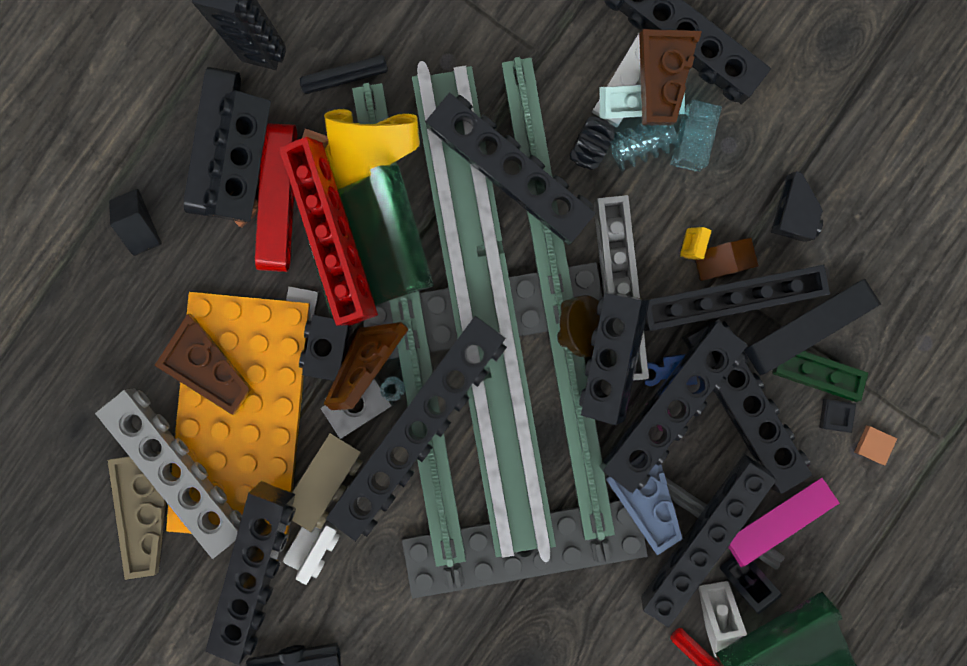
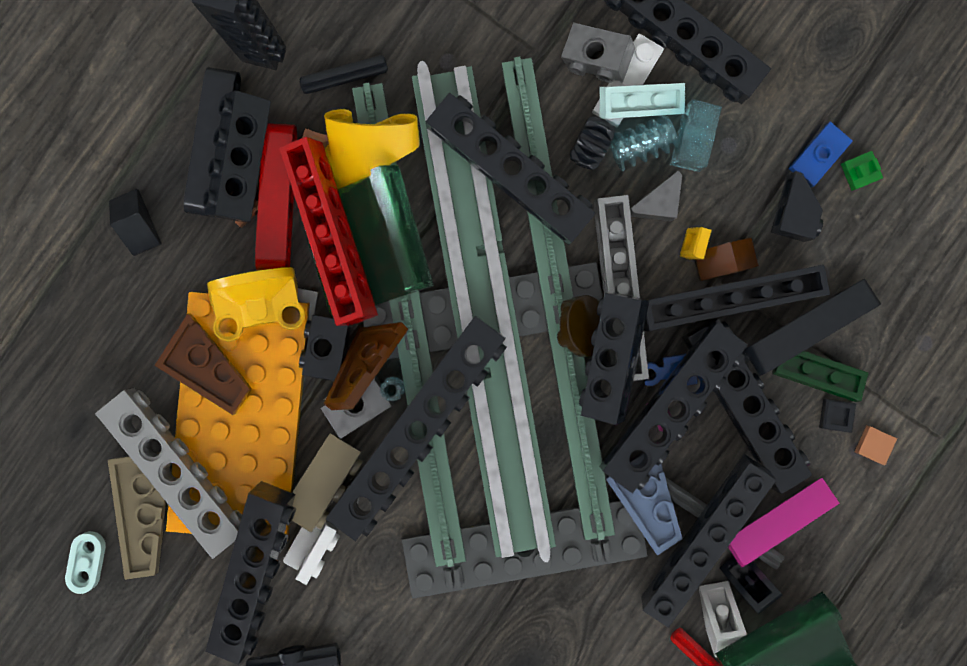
(85, 560): none -> light aqua plate
(254, 299): none -> yellow piece
(587, 40): none -> flat silver brick
(661, 202): none -> flat silver slope
(664, 69): reddish brown wing -> none
(821, 153): none -> blue plate
(862, 170): none -> green tile

